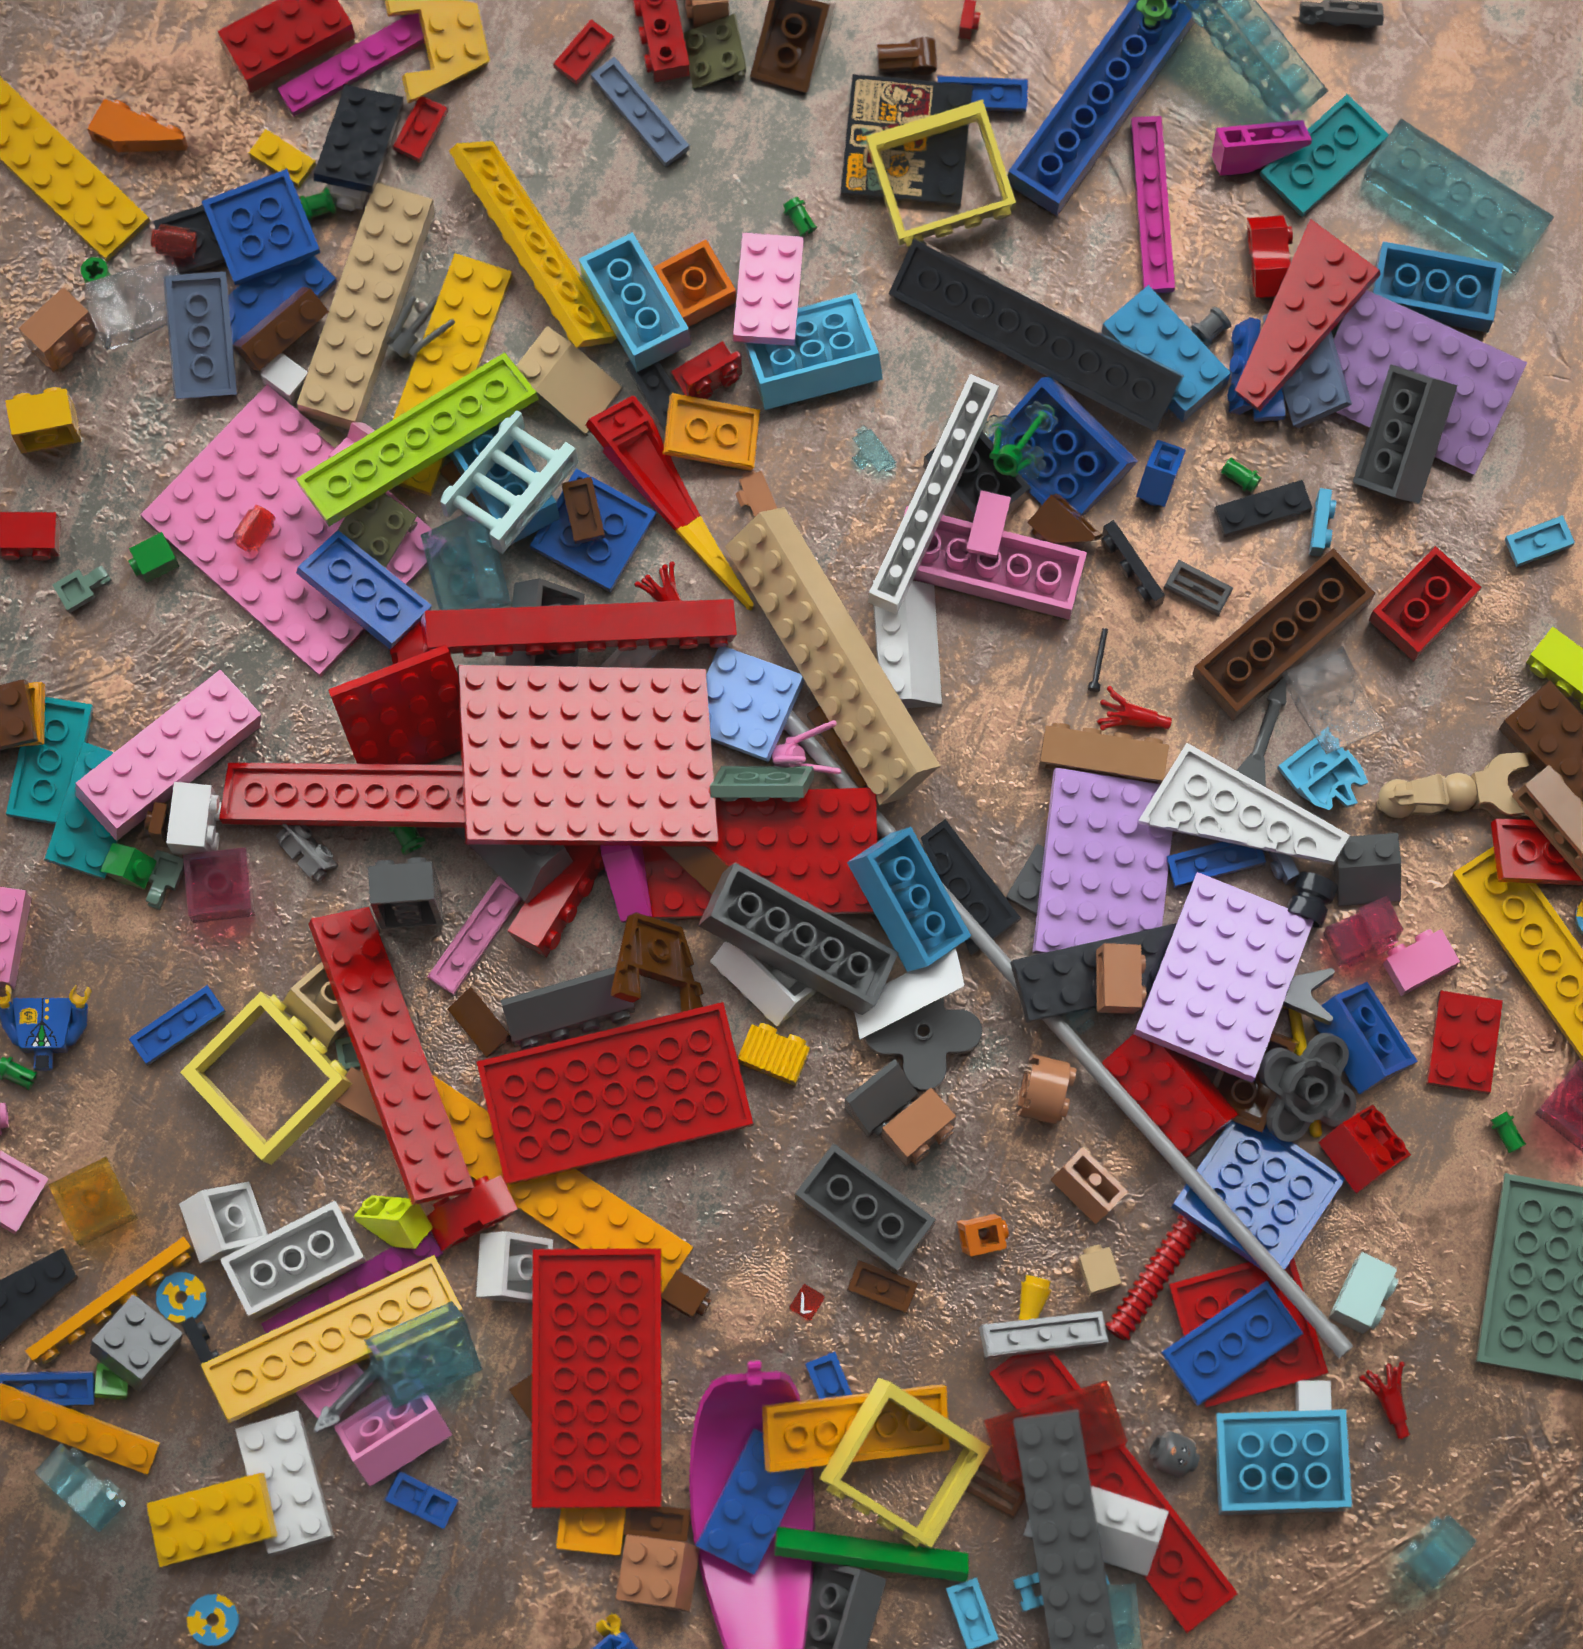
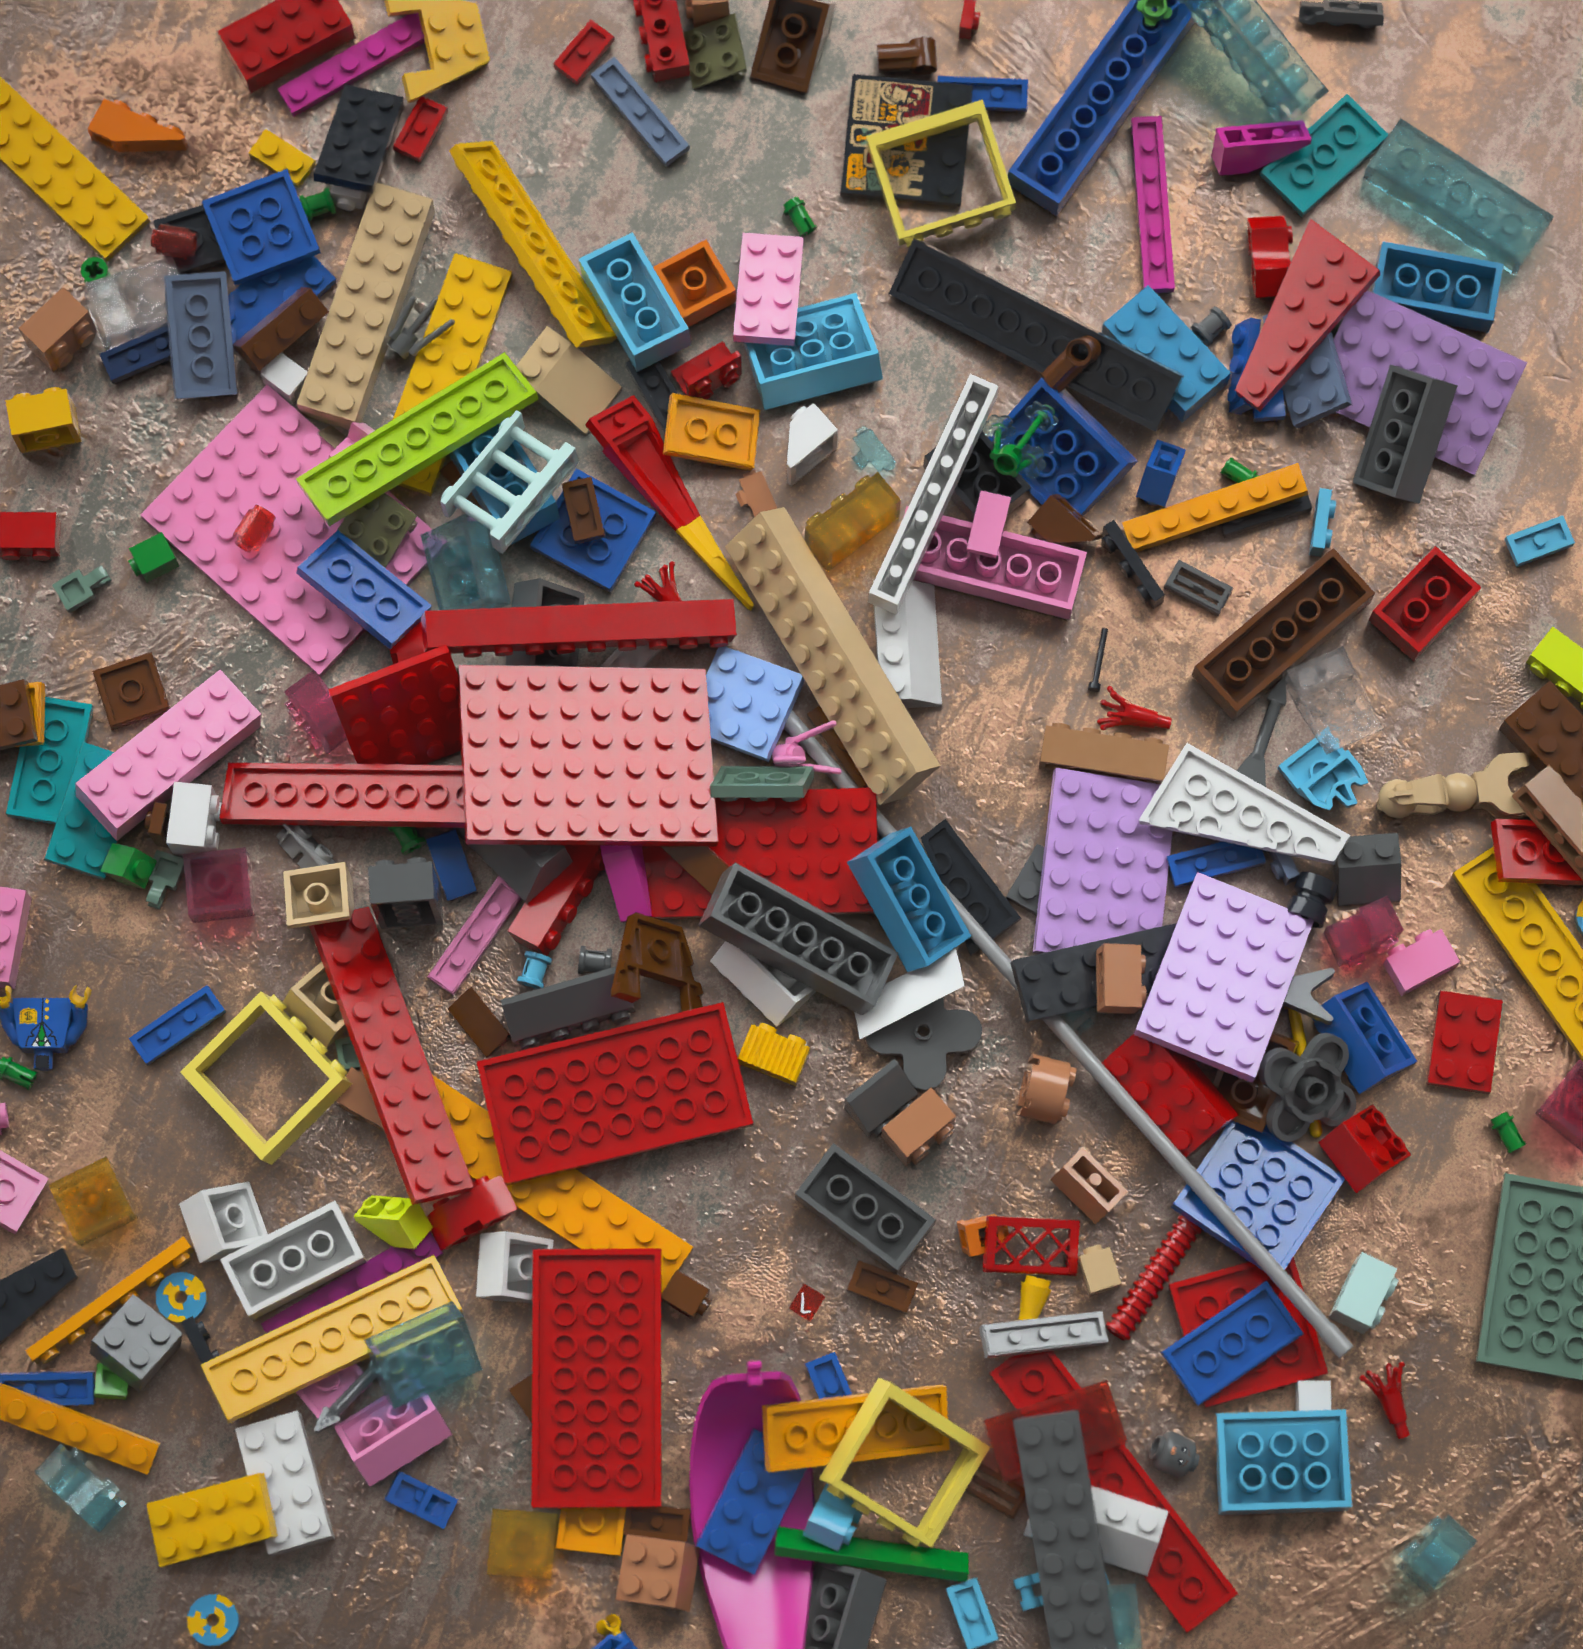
(131, 691): none -> reddish brown tile
(137, 355): none -> dark blue plate
(312, 705): none -> clear pink brick
(318, 895): none -> tan slope
(451, 864): none -> blue slope
(522, 1544): none -> clear yellow brick
(534, 970): none -> medium azure bush
(594, 960): none -> dark grey bush
(810, 441): none -> white slope
(832, 1520): none -> medium azure brick
(852, 520): none -> clear yellow brick
(1018, 1223): none -> red window
(1070, 363): none -> reddish brown piece
(1215, 508): none -> light orange plate

